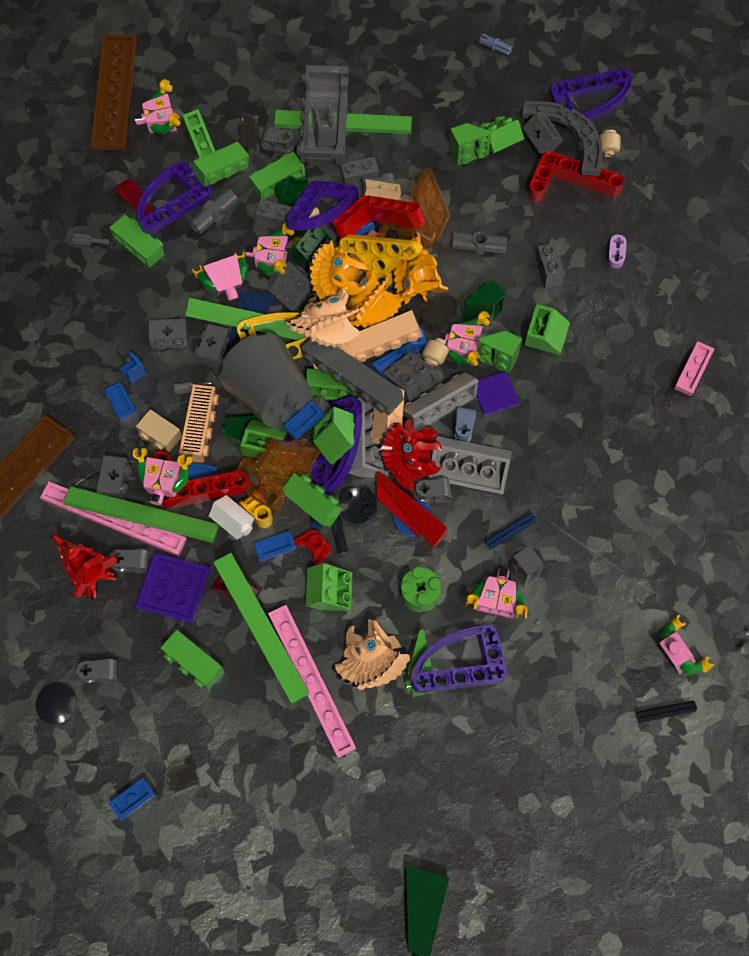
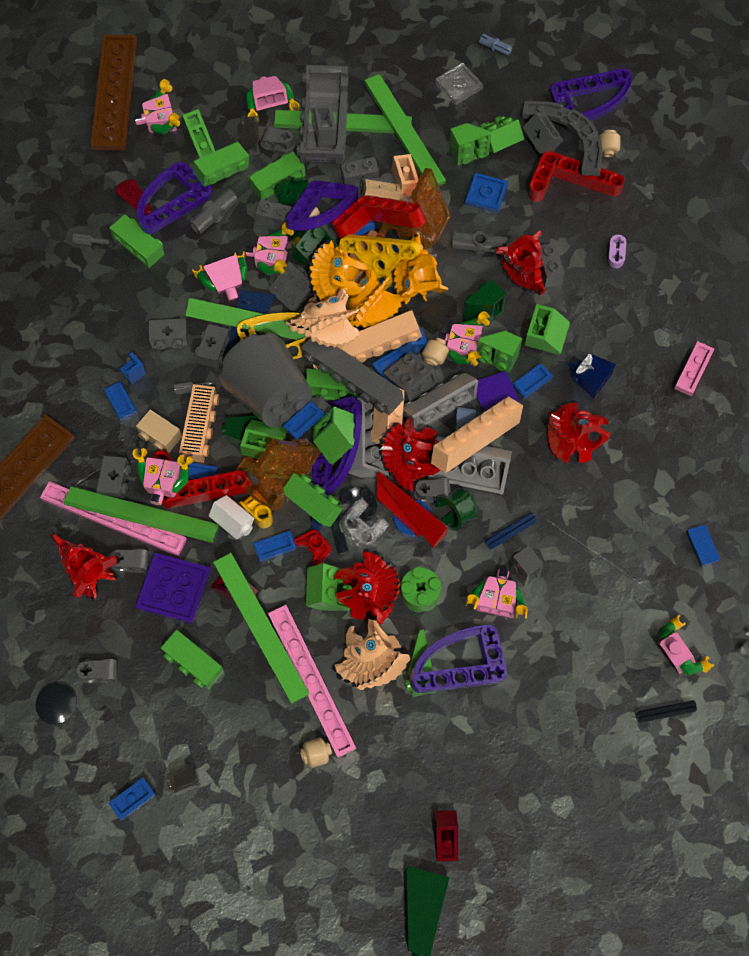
(269, 93): none -> bright pink torso
(315, 752): none -> tan head
(360, 526): none -> clear piece
(373, 585): none -> red piece
(402, 127): none -> bright green tile
(404, 173): none -> light nougat brick
(446, 835): none -> dark red slope
(459, 83): none -> clear tile
(462, 504): none -> dark green helmet
(476, 434): none -> light nougat brick
(486, 192): none -> blue tile
(523, 263): none -> red piece
(532, 381): none -> blue tile
(571, 429): none -> red piece
(591, 373): none -> clear blue torso
(703, 545): none -> blue tile

